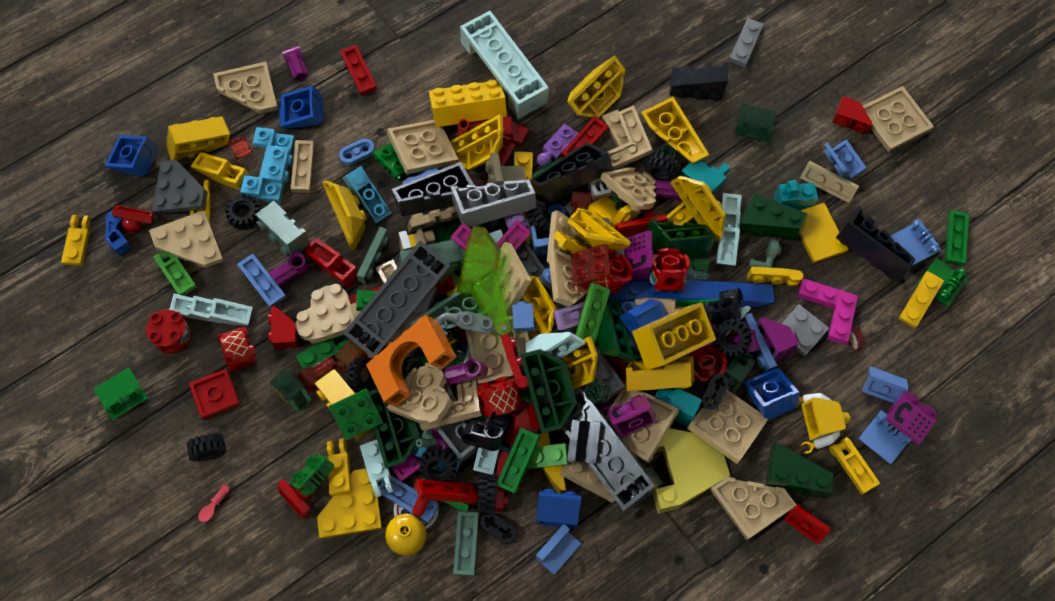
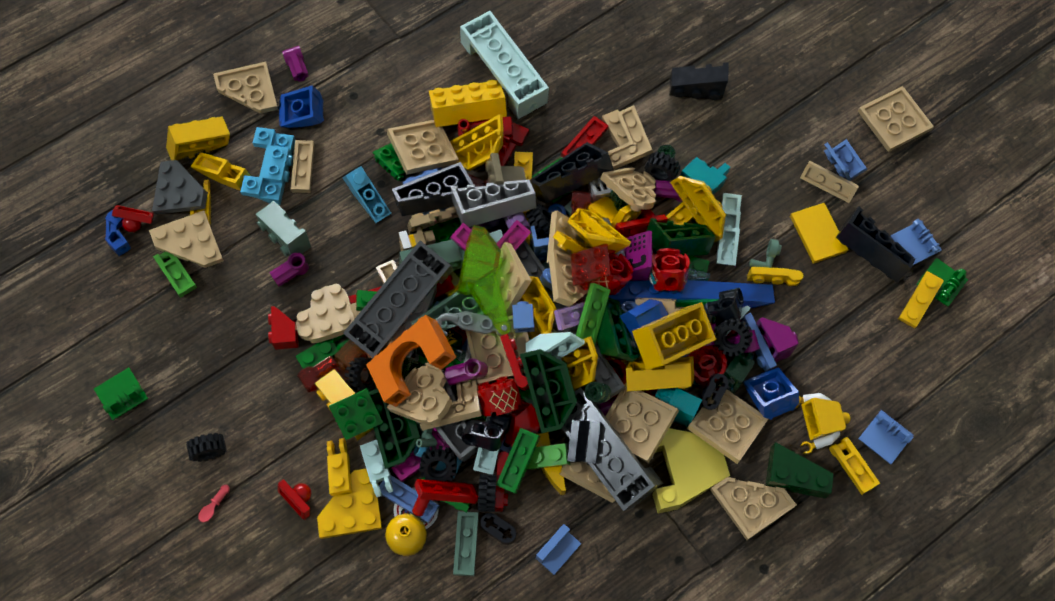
(76, 241): yellow hinge -> none
(132, 155): blue slope -> none
(168, 331): red brick -> none
(211, 310): light aqua slope -> none
(214, 394): red plate -> none
(235, 205): black tyre -> none
(237, 349): red brick -> none
(240, 146): clear red tile -> none
(261, 280): medium blue plate -> none
(288, 388): clear green torso -> none
(313, 463): green hinge -> none
(331, 262): red slope -> none
(347, 212): yellow wedge -> none
(356, 151): medium blue plate -> none
(358, 70): red plate -> none
(373, 256): sand green plate -> none
(556, 145): medium lavender plate -> none
(558, 509): blue slope -> none
(598, 89): yellow wedge -> none
(632, 415): magenta slope -> none
(672, 126): yellow wedge -> none
(746, 42): light grey plate -> none
(755, 122): clear green hinge -> none
(772, 218): dark green wedge -> none
(796, 195): teal hinge -> none
(807, 328): light grey plate -> none
(807, 524): red plate -> none
(842, 303): dark pink plate -> none
(852, 115): red slope -> none
(856, 339): clear red tile -> none
(884, 385): medium blue panel -> none
(911, 417): magenta slope -> none
(957, 238): green plate -> none

